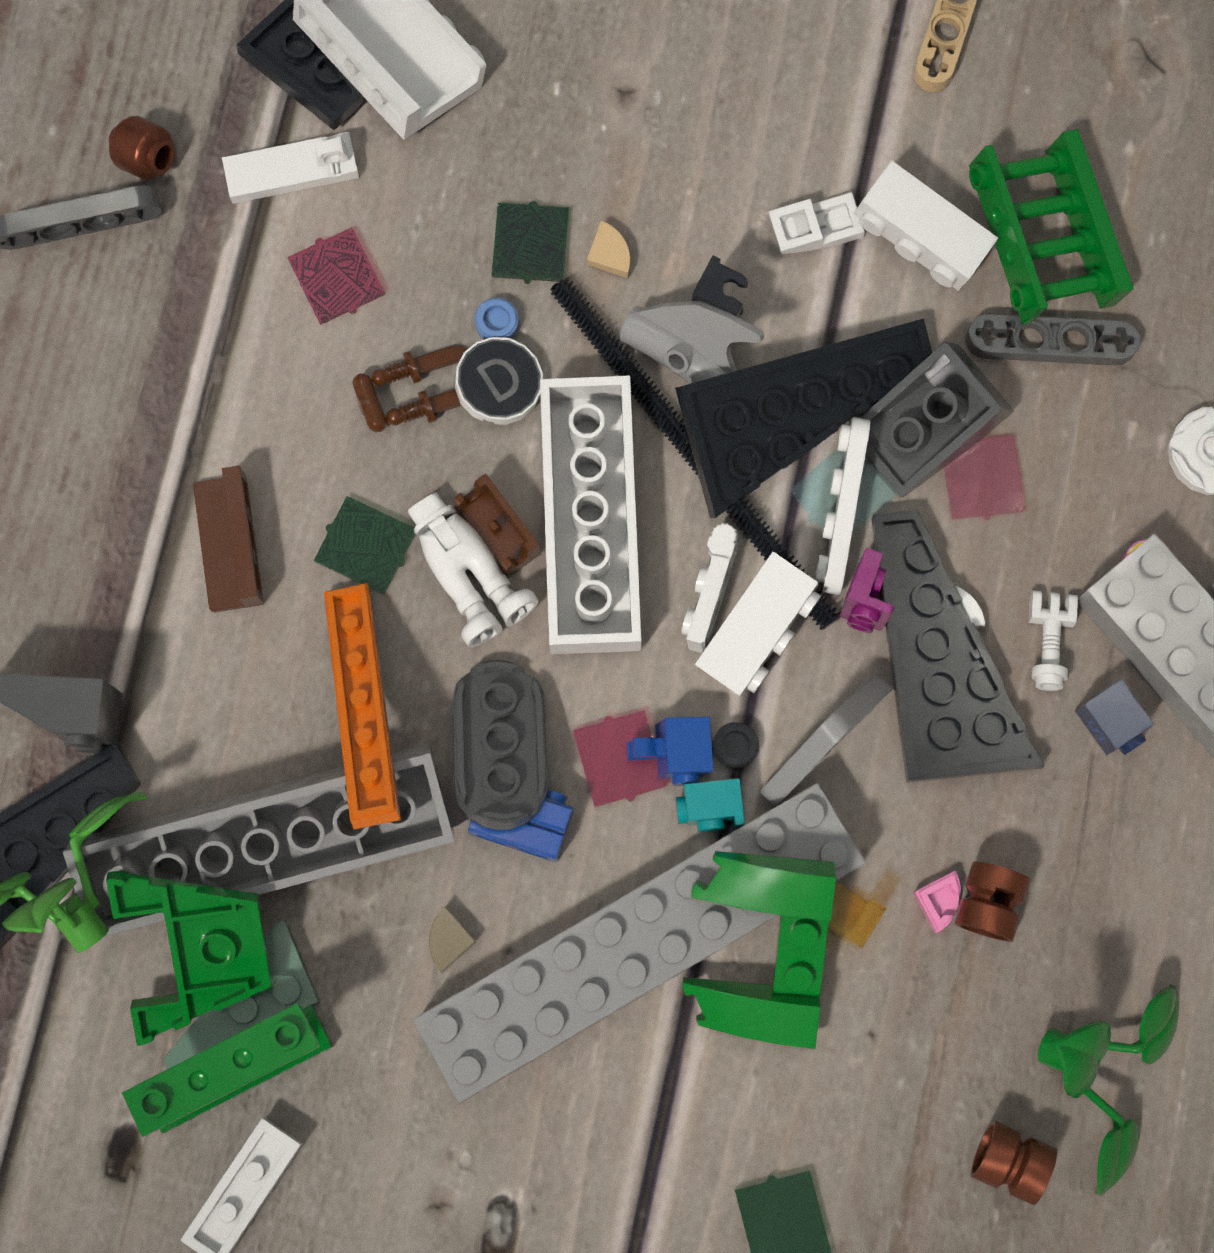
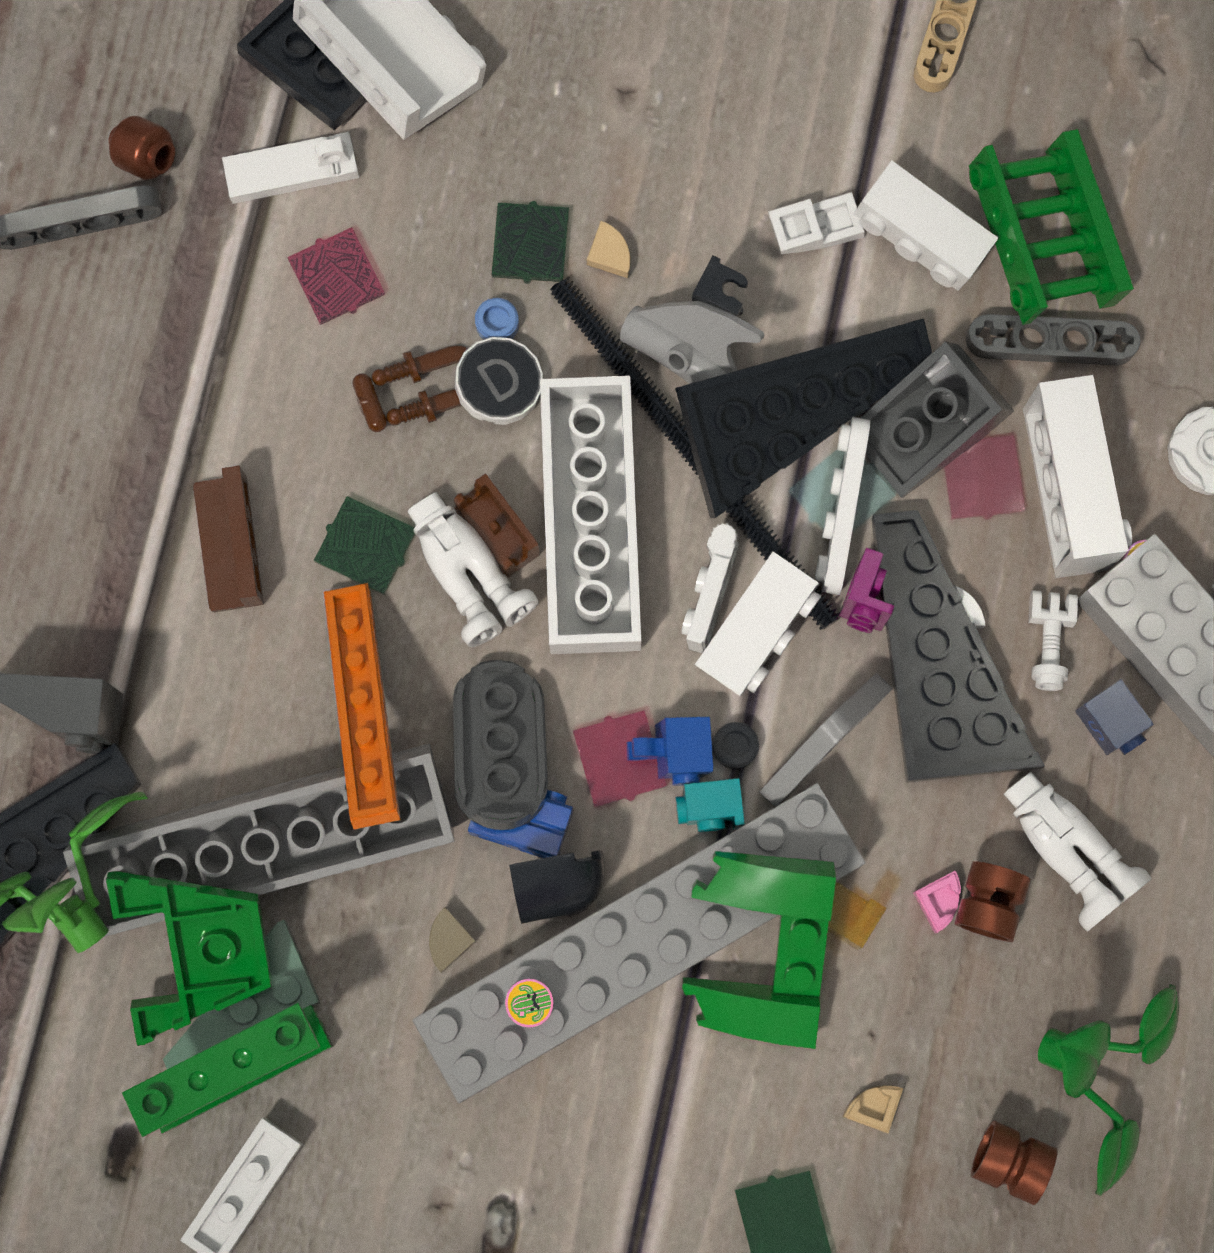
(529, 1003): none -> tile
(557, 885): none -> black brick
(875, 1107): none -> tan tile
(1054, 831): none -> white piece
(1075, 477): none -> white brick

